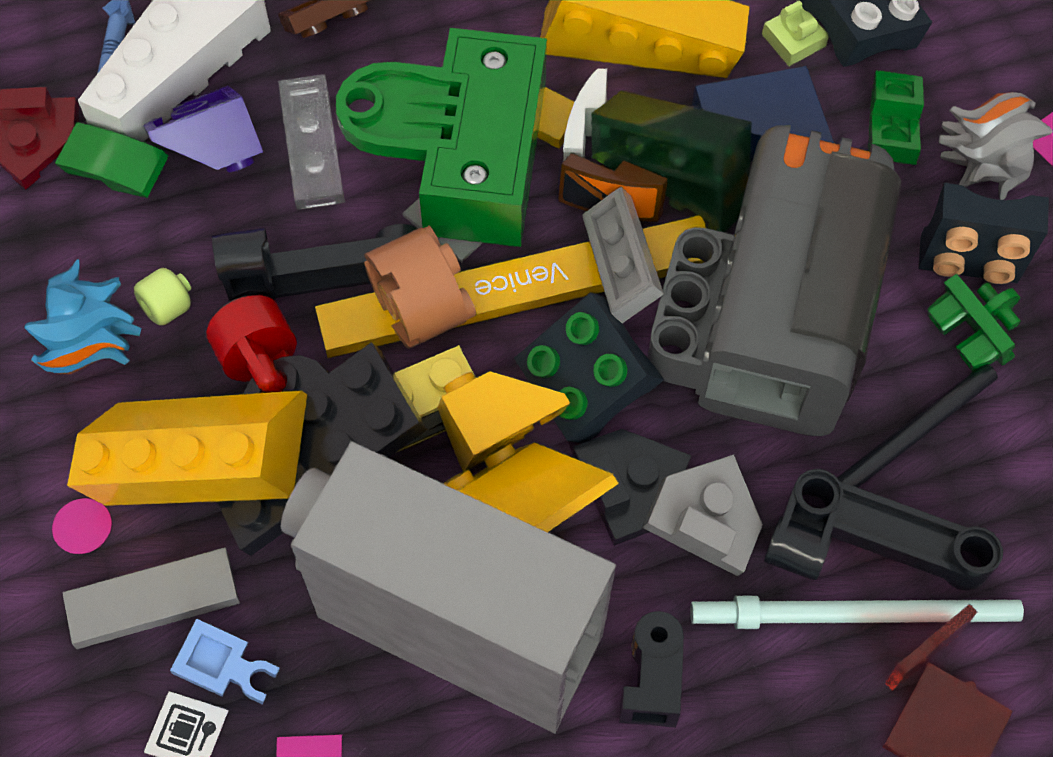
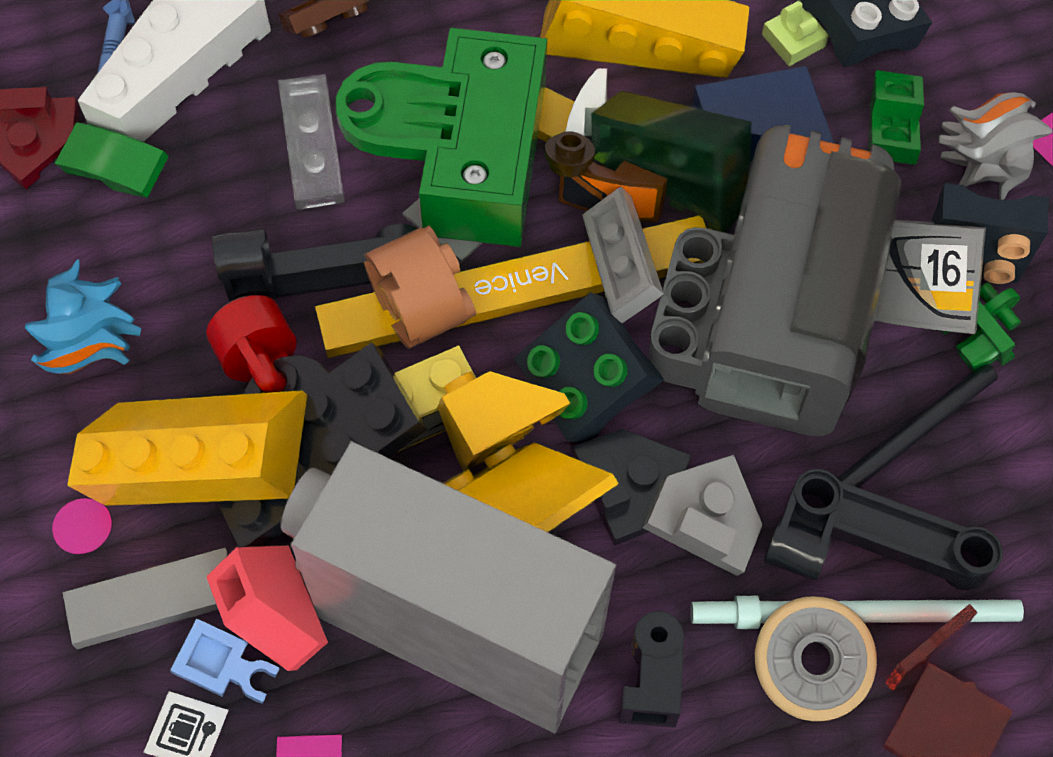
(163, 296): yellowish green piece -> none
(210, 130): slope -> none
(268, 604): none -> coral slope
(569, 154): none -> dark brown plate
(850, 650): none -> light grey wheel
(933, 277): none -> slope

